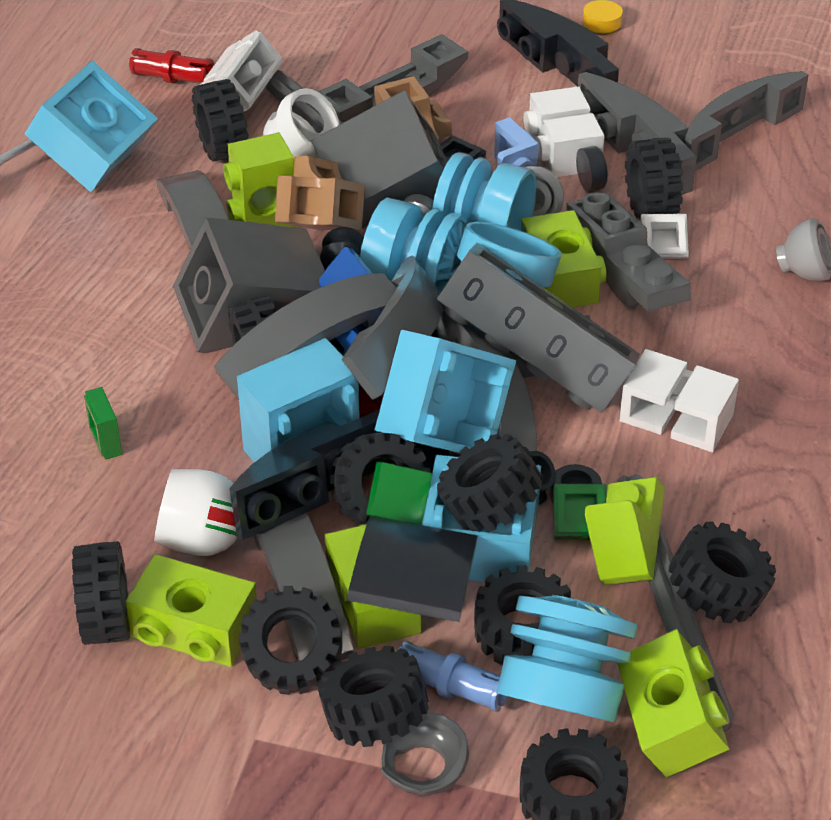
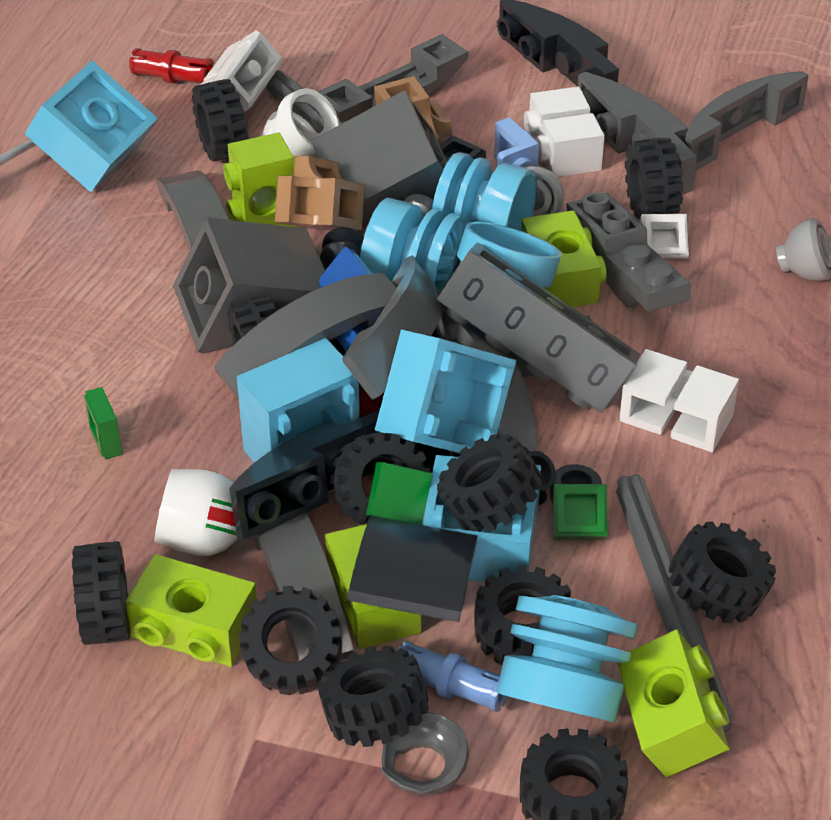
(591, 168): black tile -> none
(602, 16): yellow tile -> none
(626, 530): lime slope -> none

